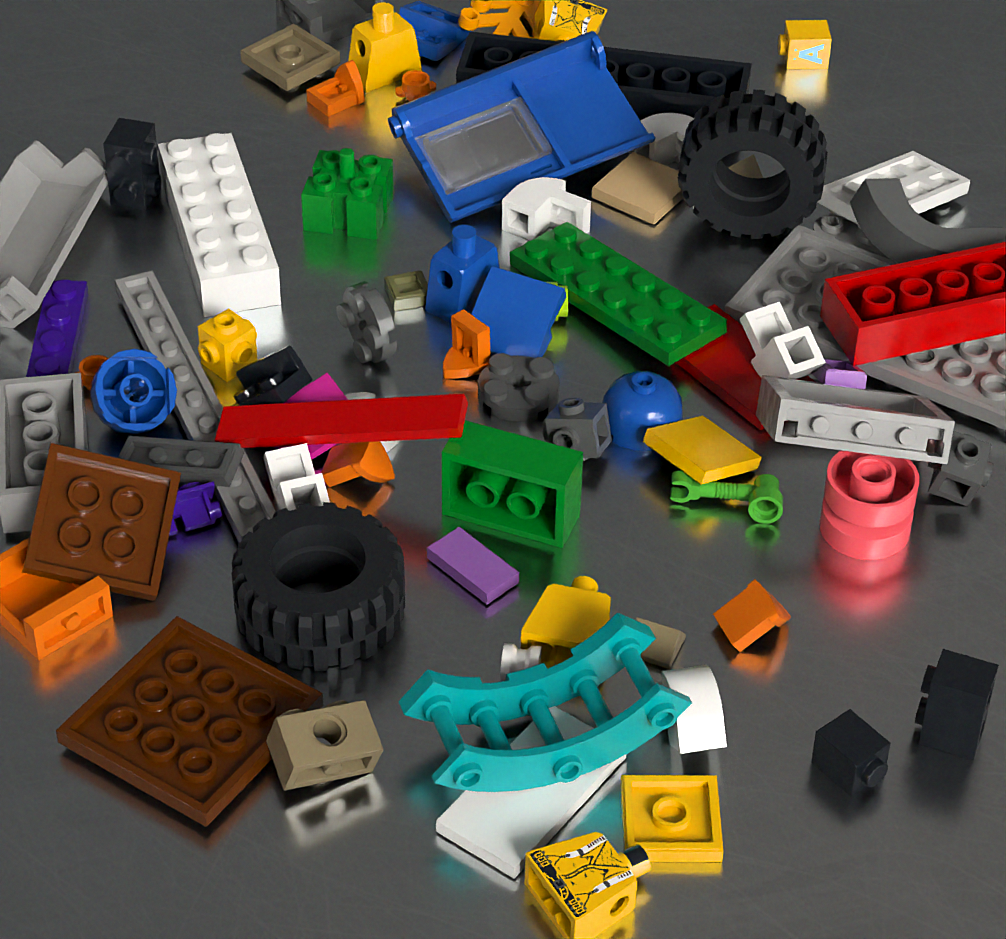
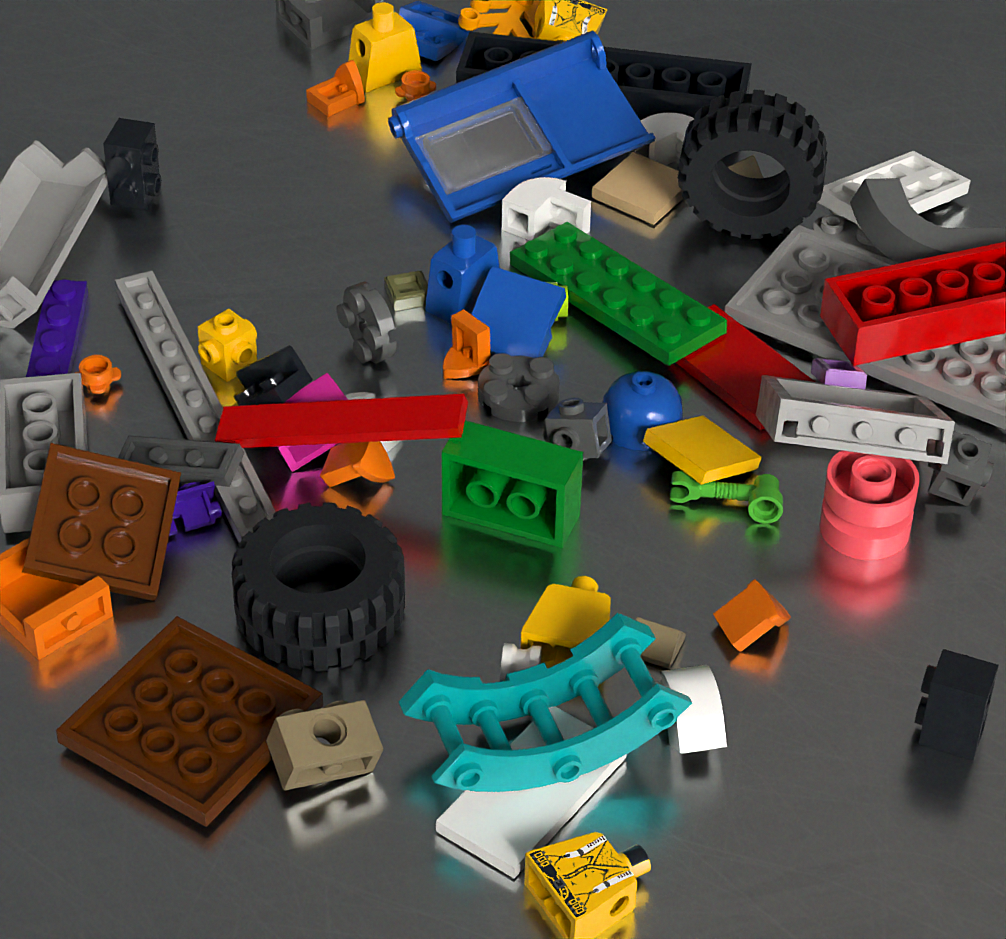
(148, 392): blue cylinder -> none
(219, 224): white brick -> none
(290, 57): dark tan plate -> none
(294, 478): white brick -> none
(347, 194): green brick -> none
(473, 565): medium lavender tile -> none
(672, 817): yellow tile -> none
(778, 347): white brick -> none
(805, 44): yellow brick -> none
(851, 753): black brick -> none

